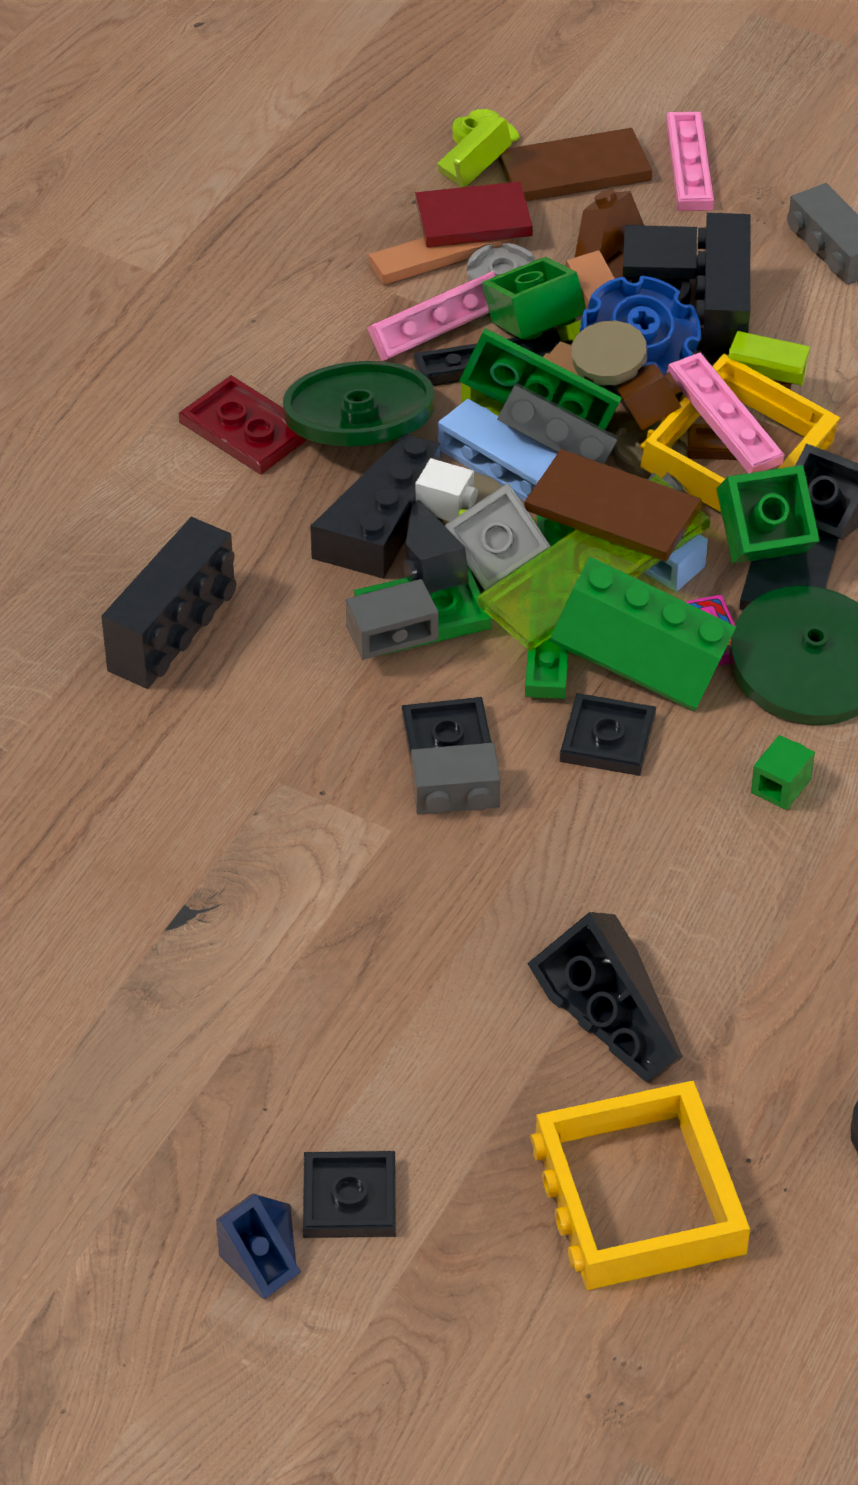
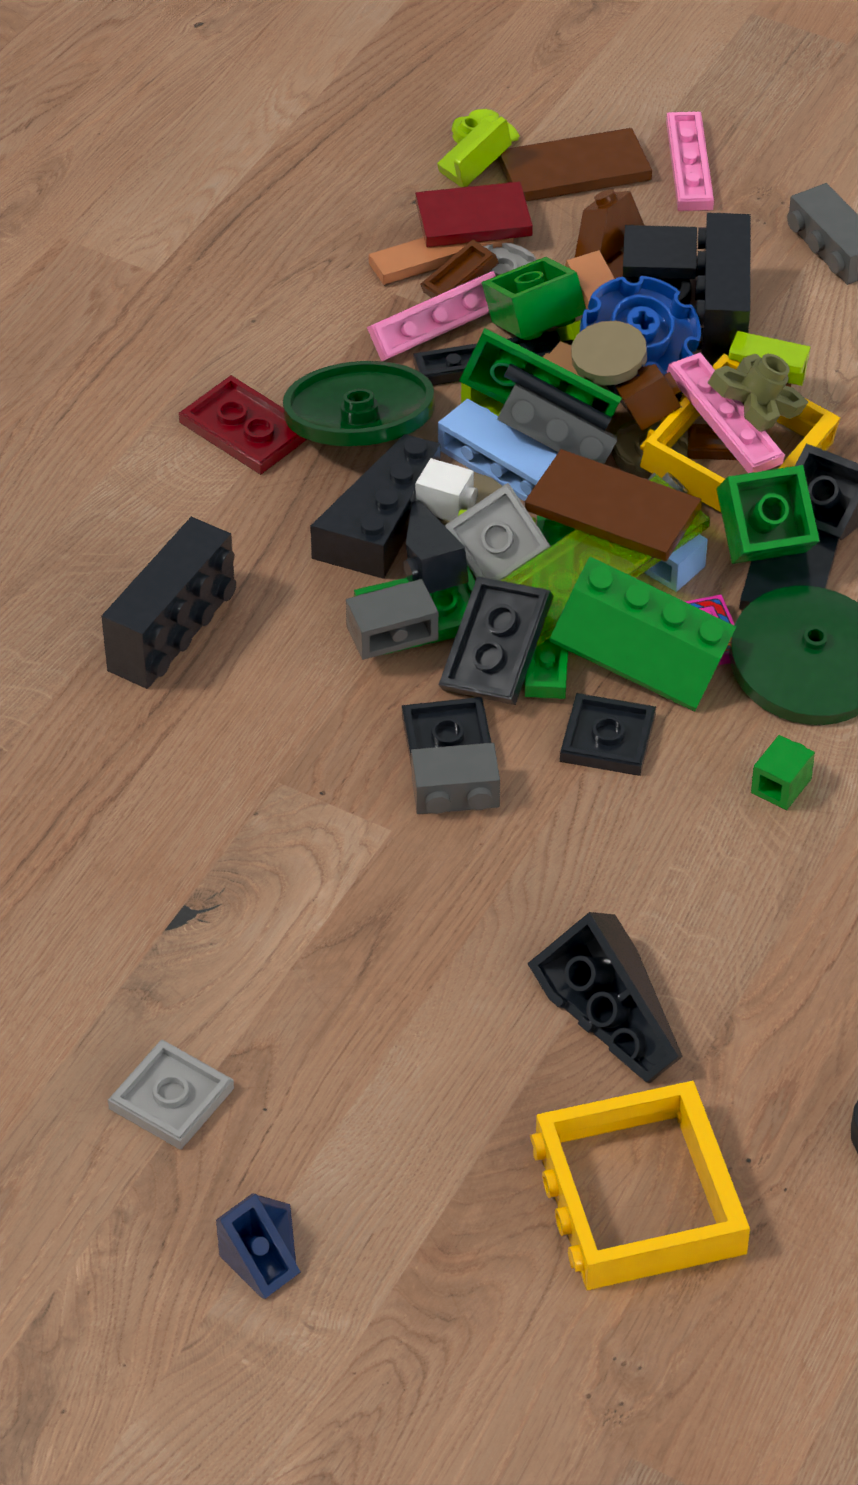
(171, 1094): none -> light grey tile
(349, 1194): black tile -> none
(463, 267): none -> reddish brown tile
(496, 640): none -> black tile
(557, 396): none -> black bar
(761, 389): none -> olive plant

